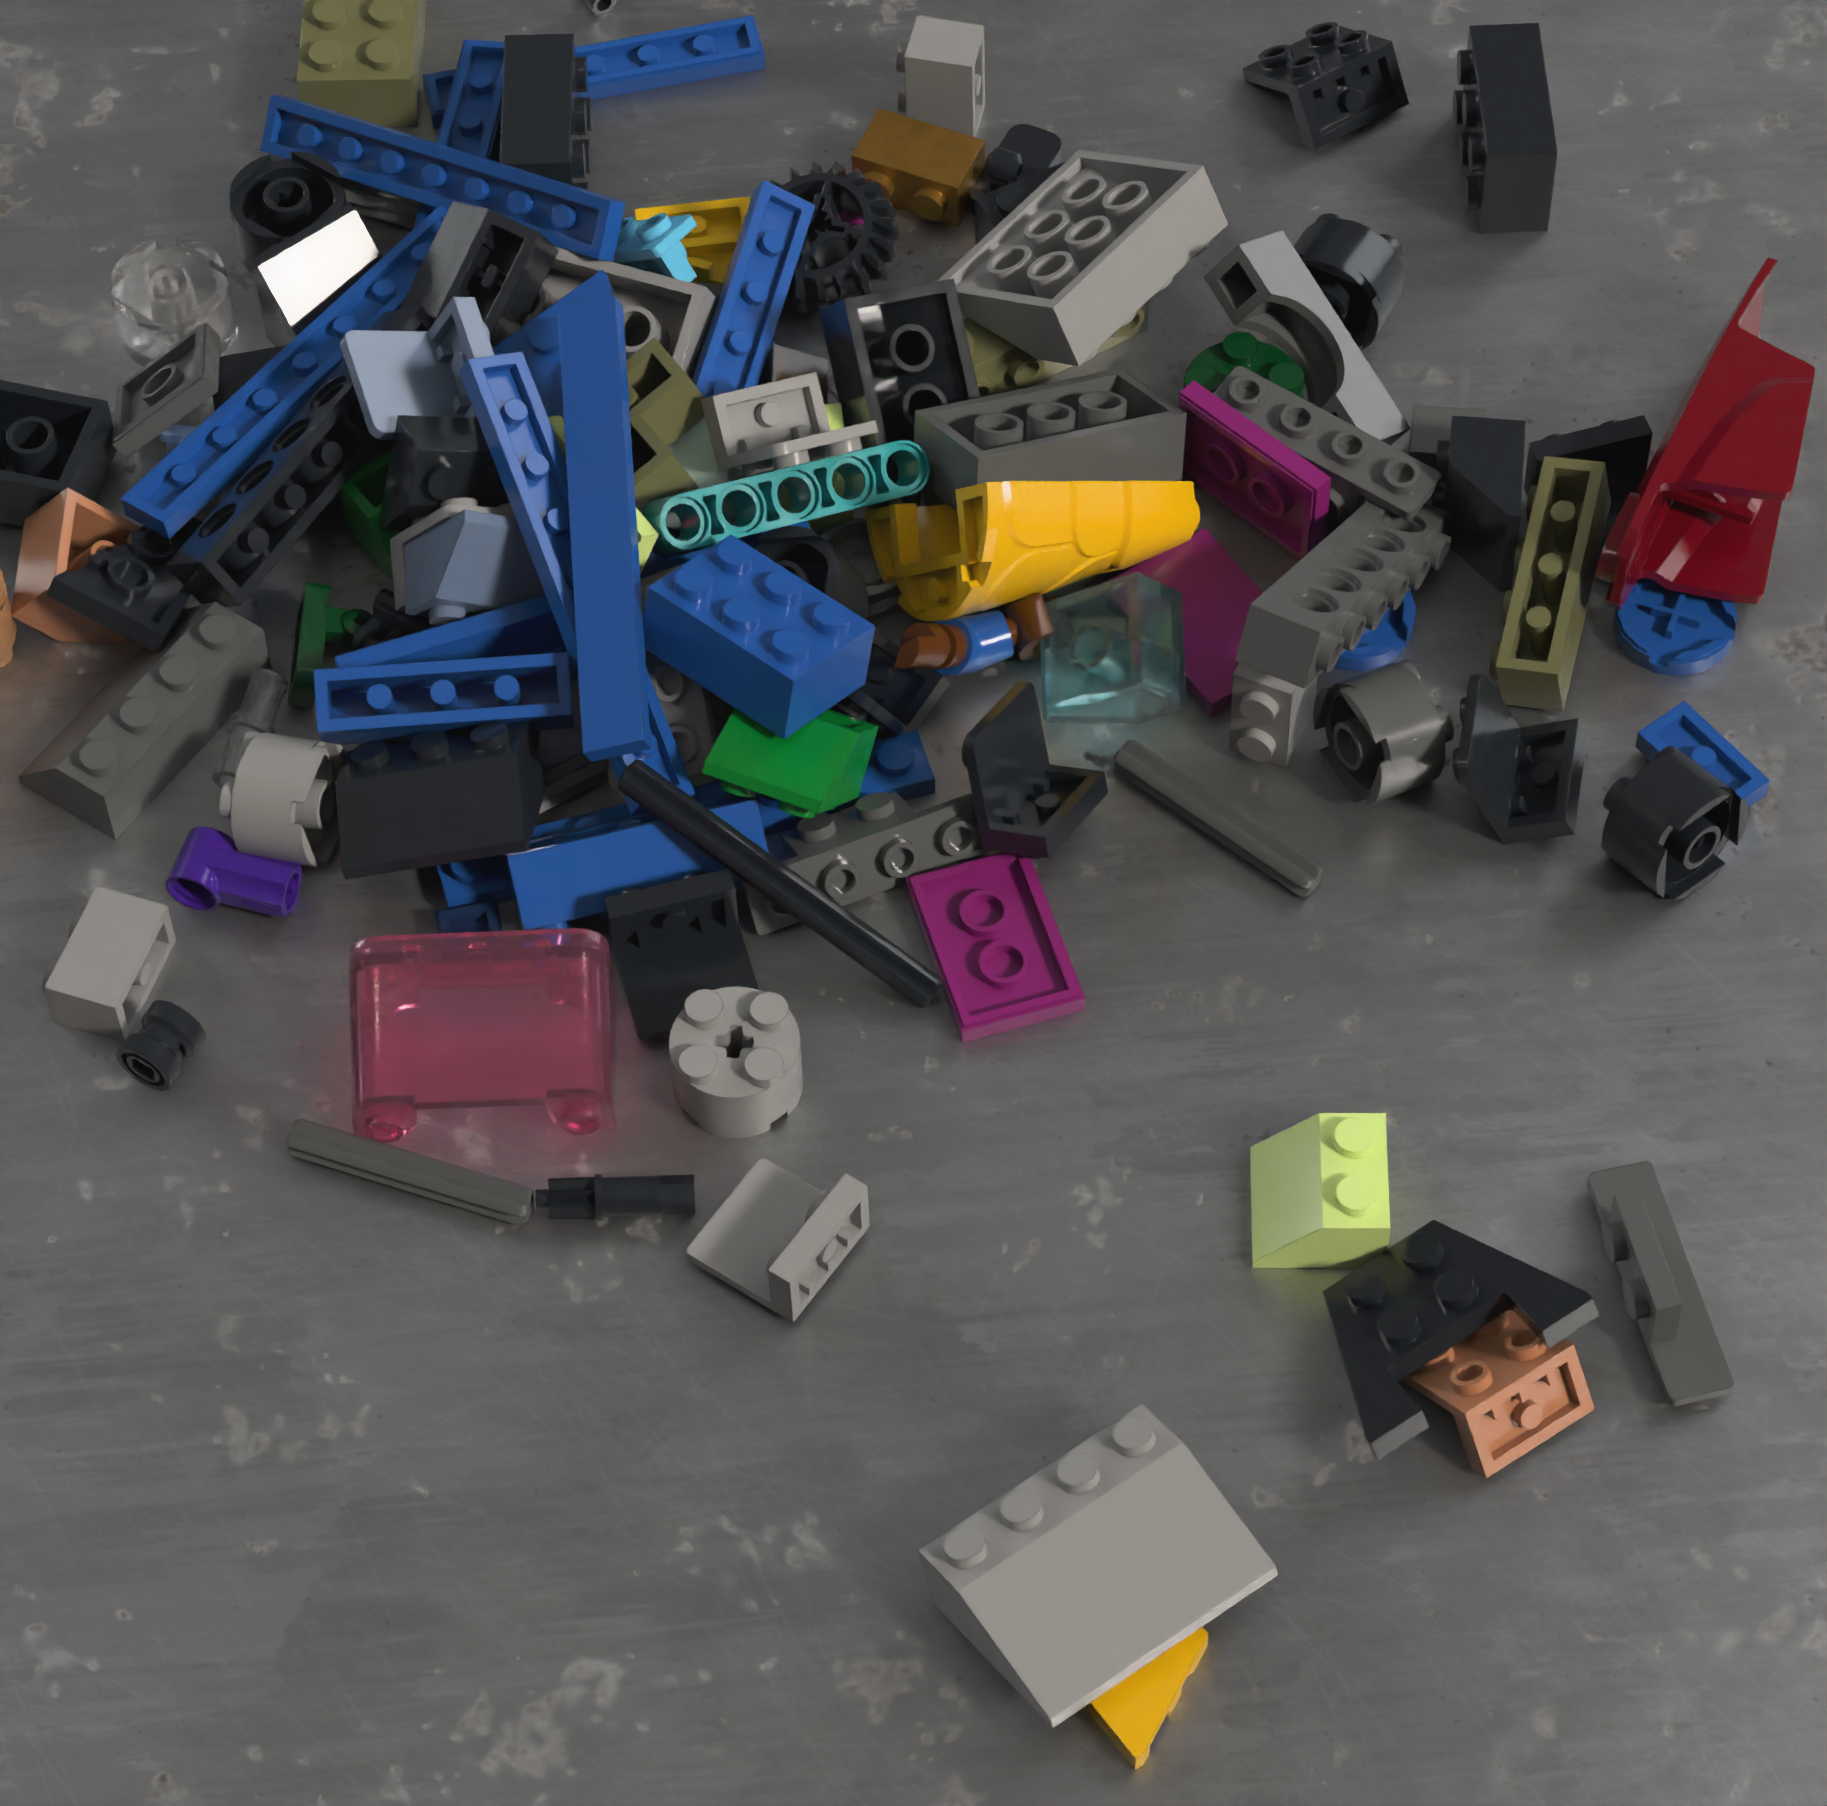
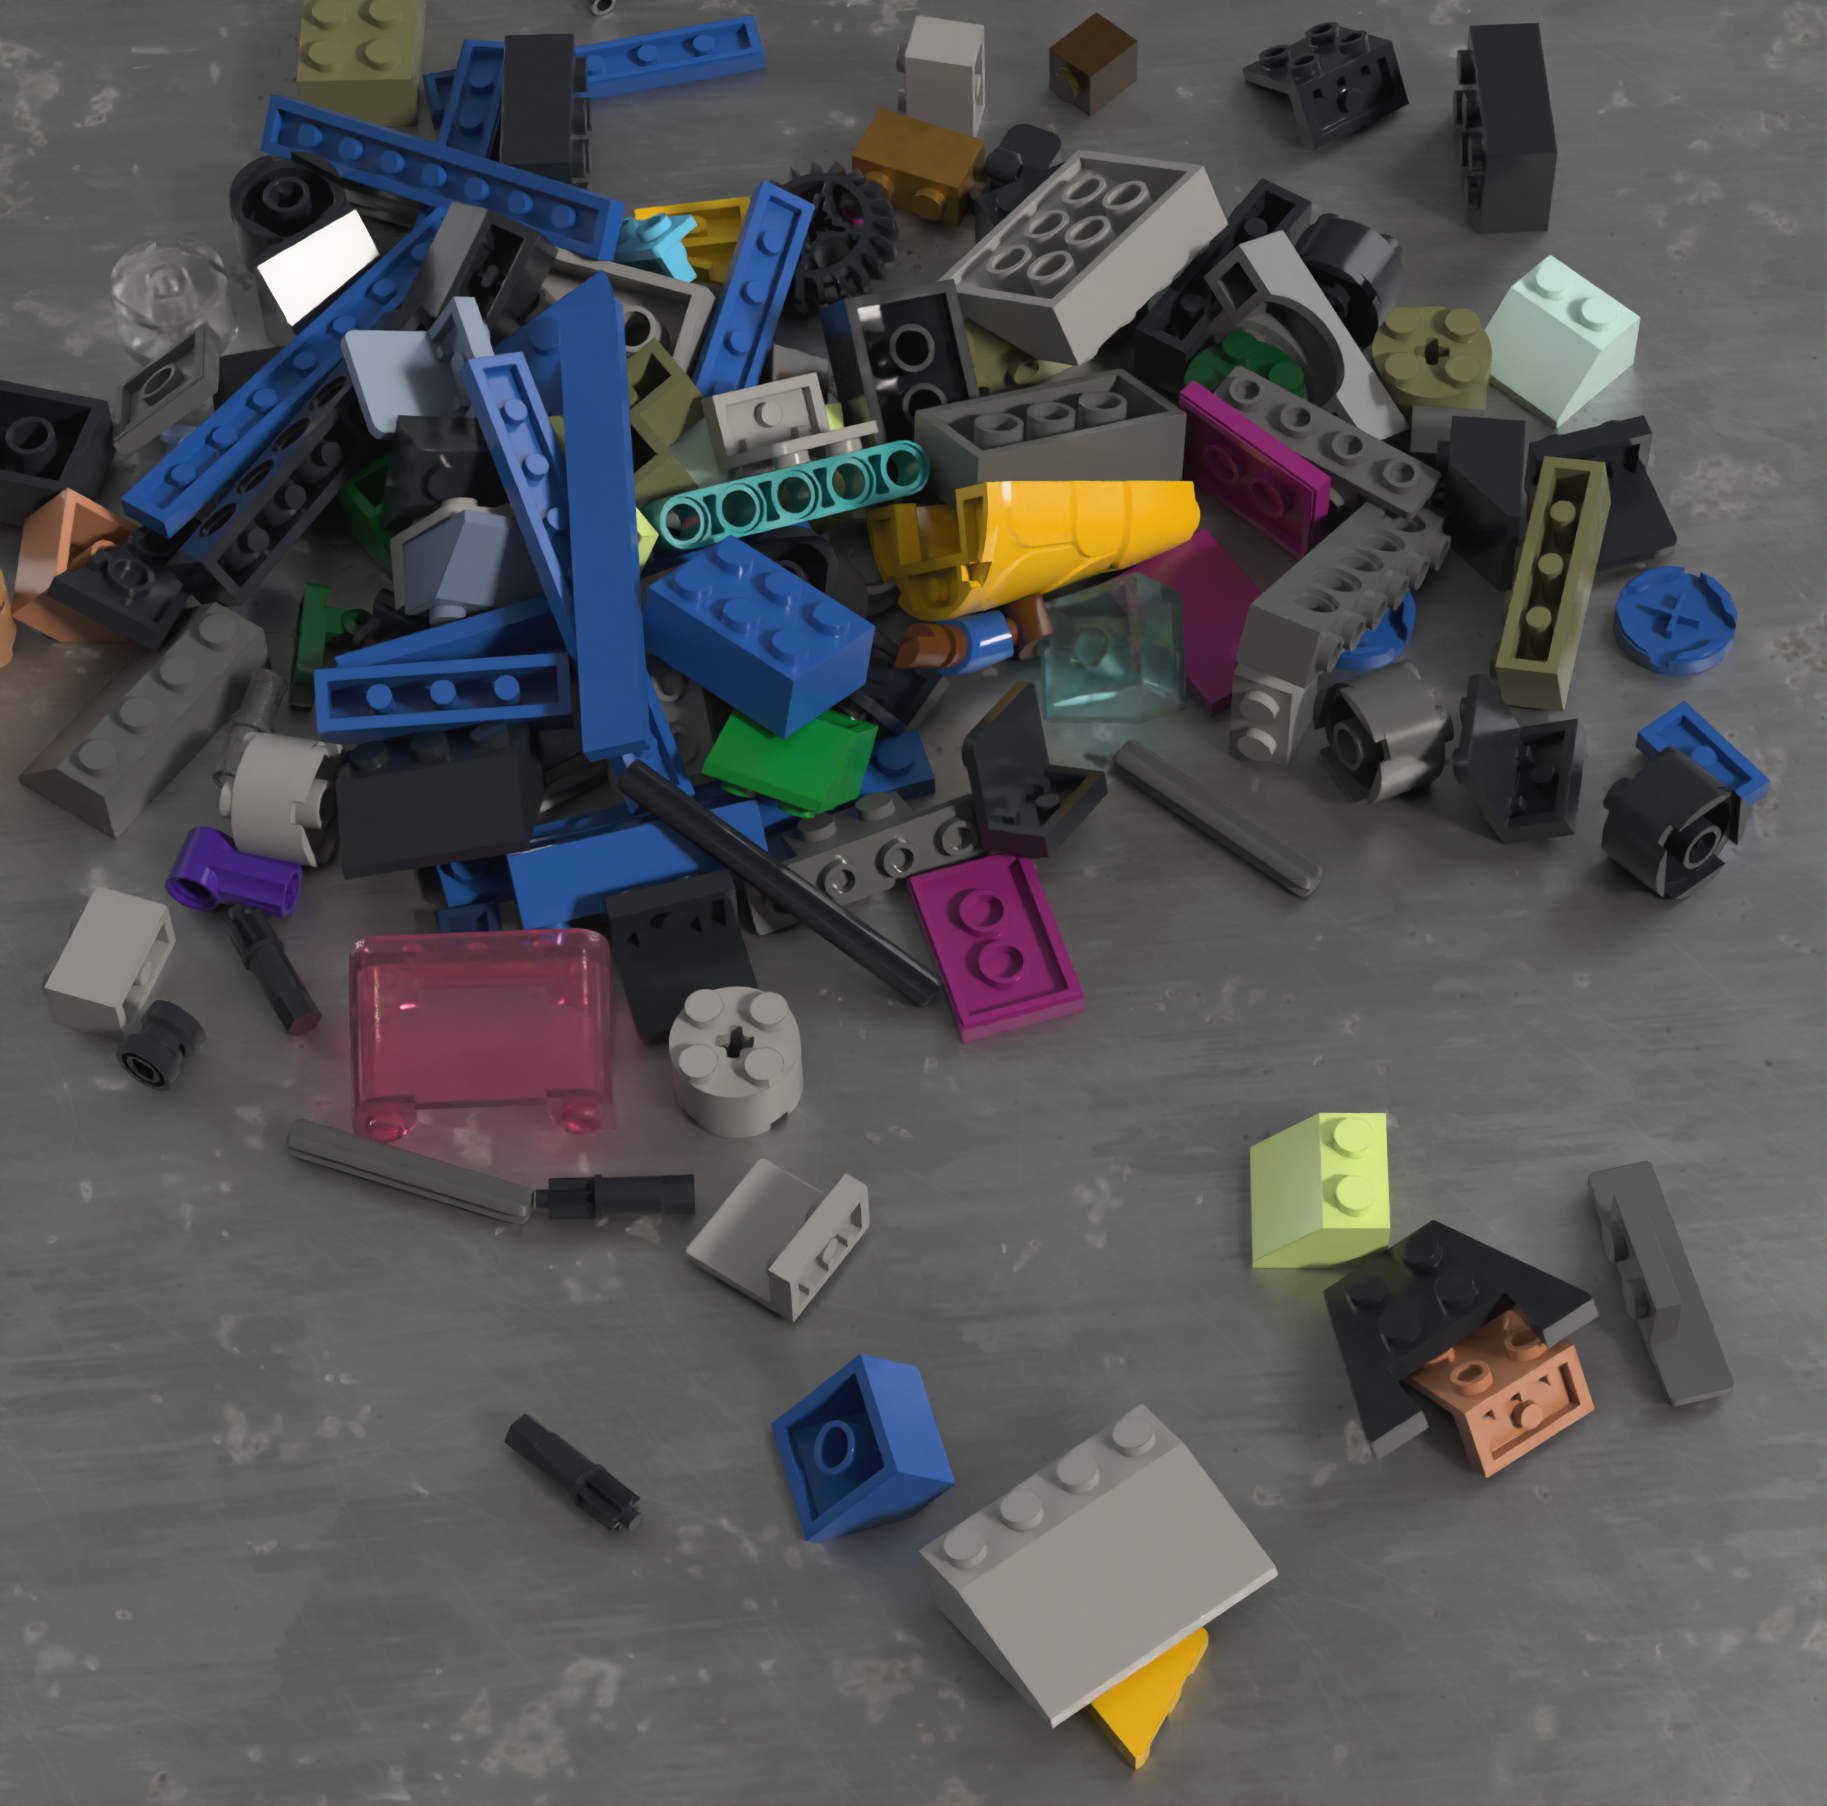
(265, 957): none -> black piece
(581, 1479): none -> black piece
(862, 1450): none -> blue slope
(1092, 64): none -> dark brown brick
(1189, 313): none -> black brick
(1432, 358): none -> olive brick
(1559, 341): none -> light aqua slope
(1720, 473): dark red piece -> none

